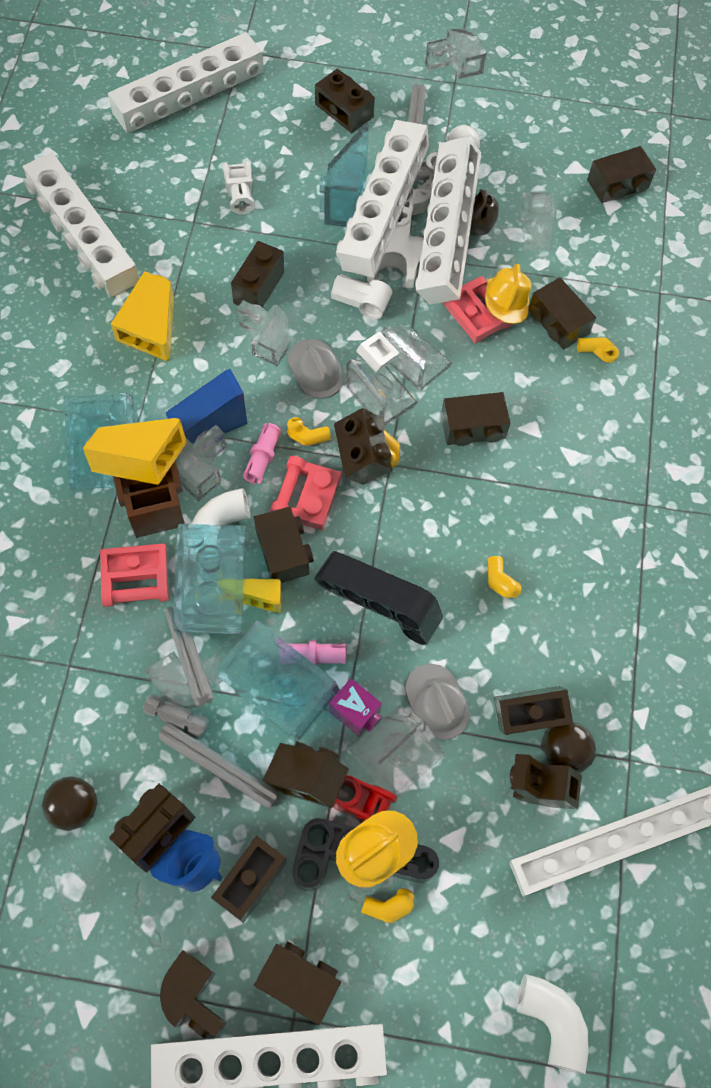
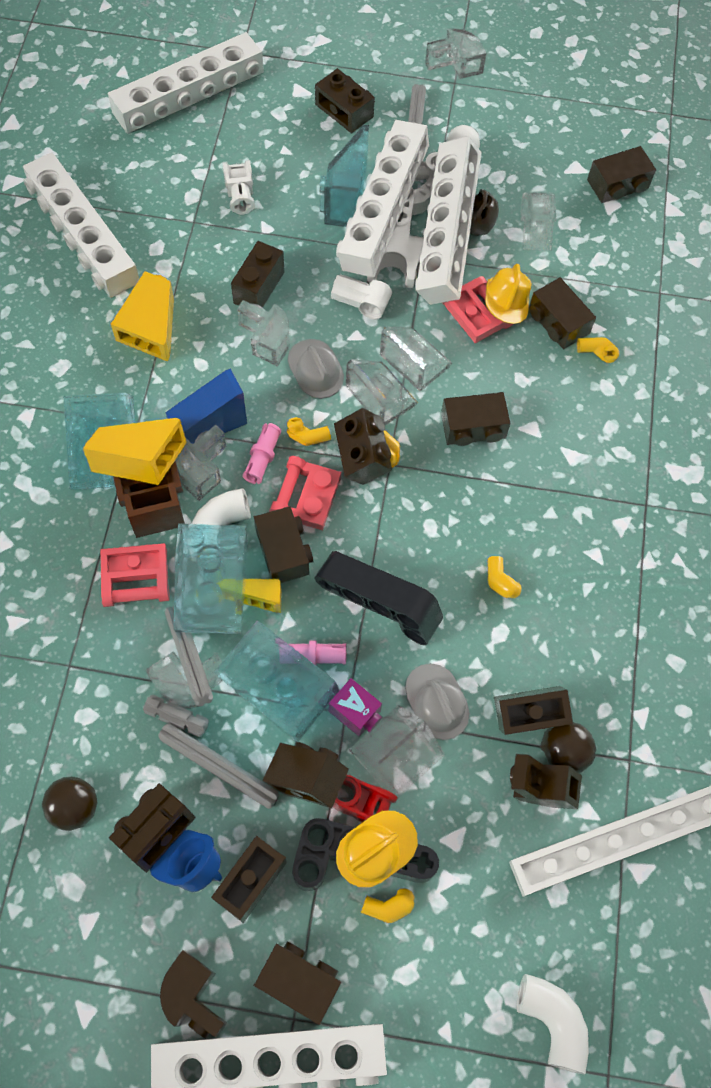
(377, 352): white plate -> none

